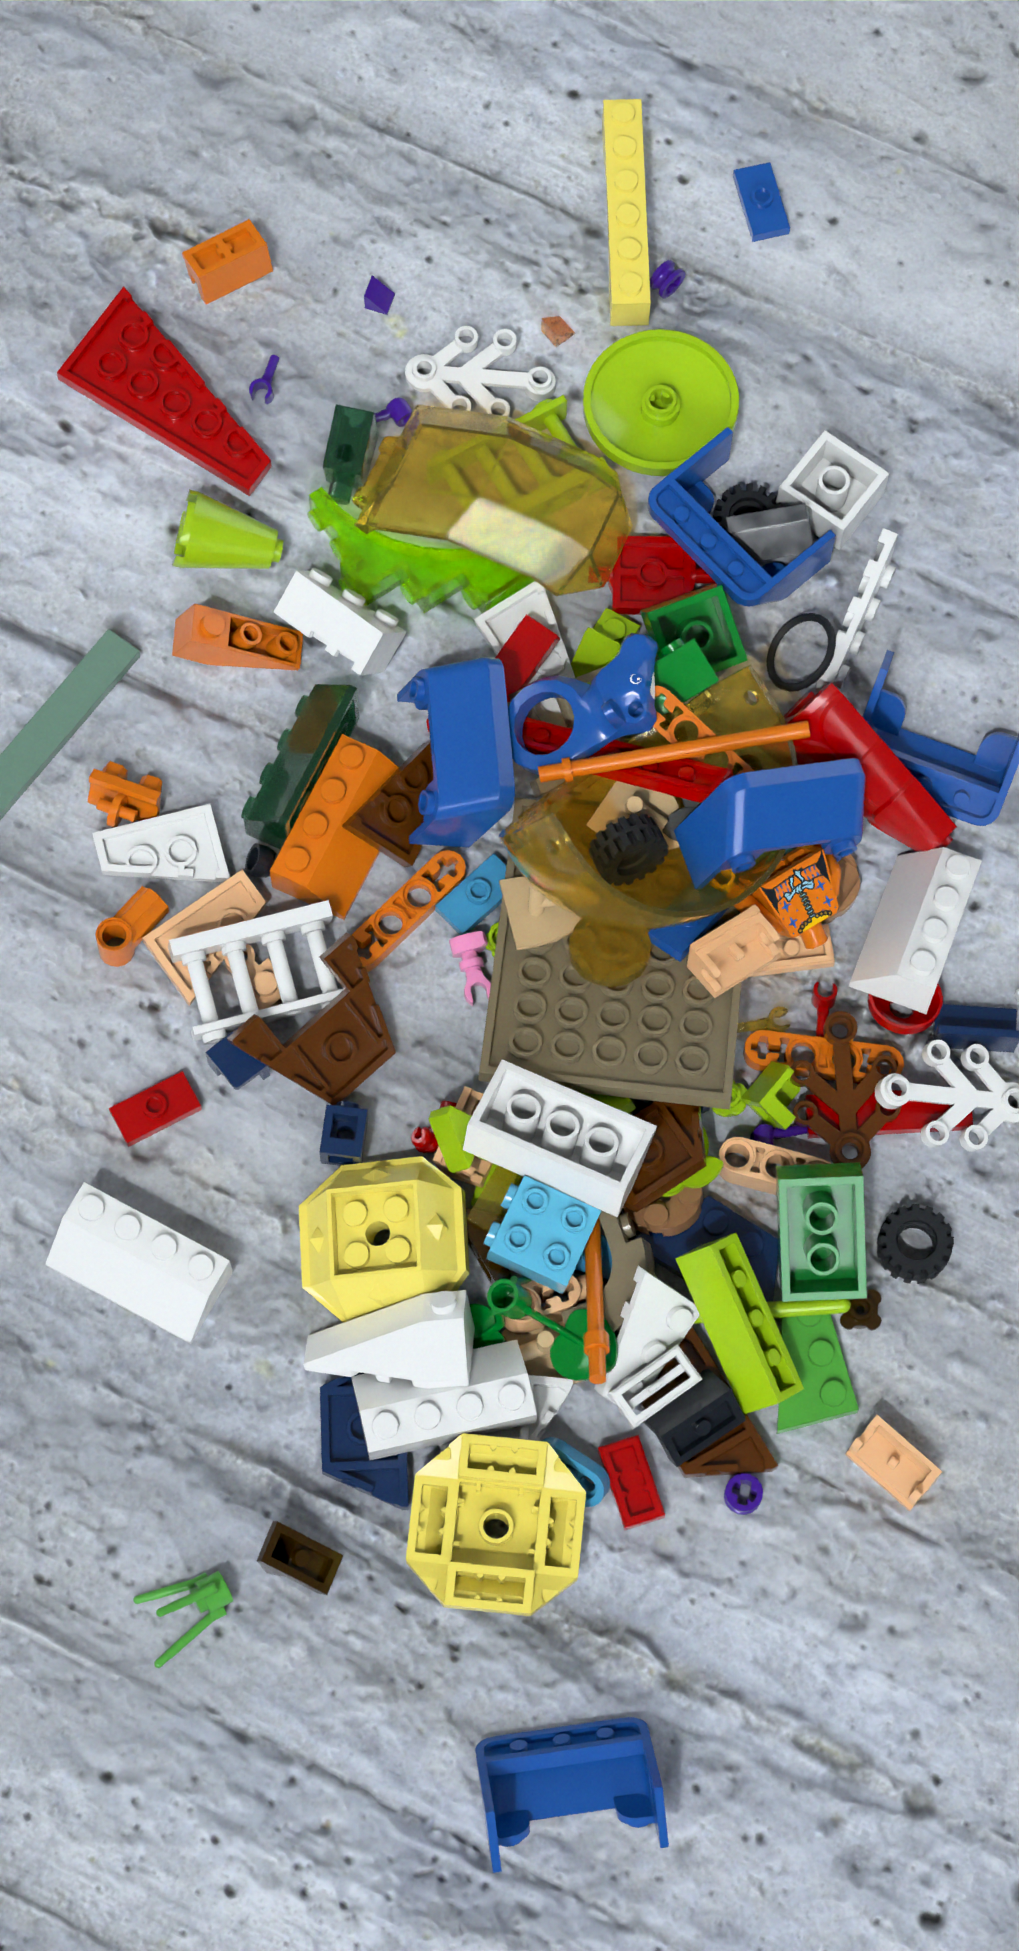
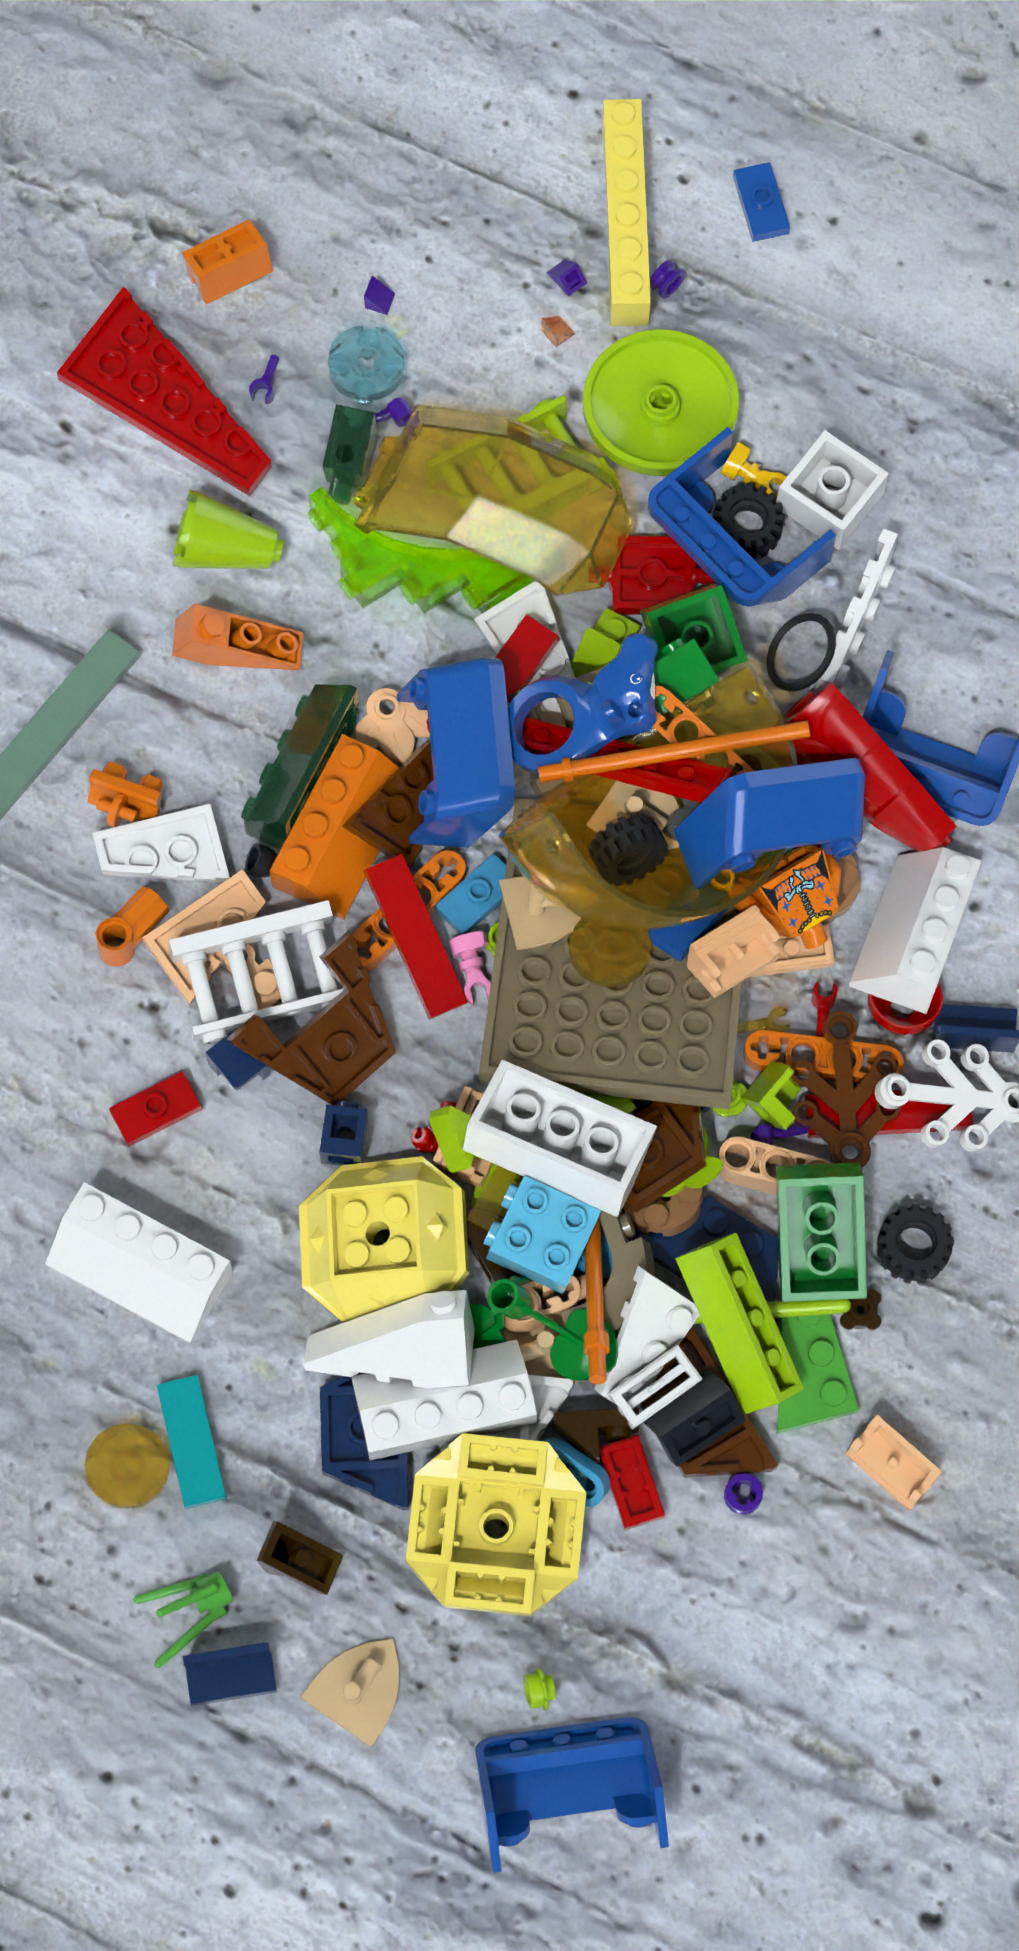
(127, 1466): none -> clear yellow tile
(191, 1442): none -> teal tile
(230, 1674): none -> dark blue panel
(340, 621): white wedge -> none
(358, 1689): none -> tan shield
(371, 384): none -> clear light blue plate
(392, 732): none -> light nougat plate
(415, 936): none -> red tile
(474, 375): white plant -> none
(539, 1689): none -> lime plate
(567, 276): none -> dark purple piece
(583, 1427): none -> dark brown slope
(737, 465): none -> yellow piece
(772, 532): panel -> none

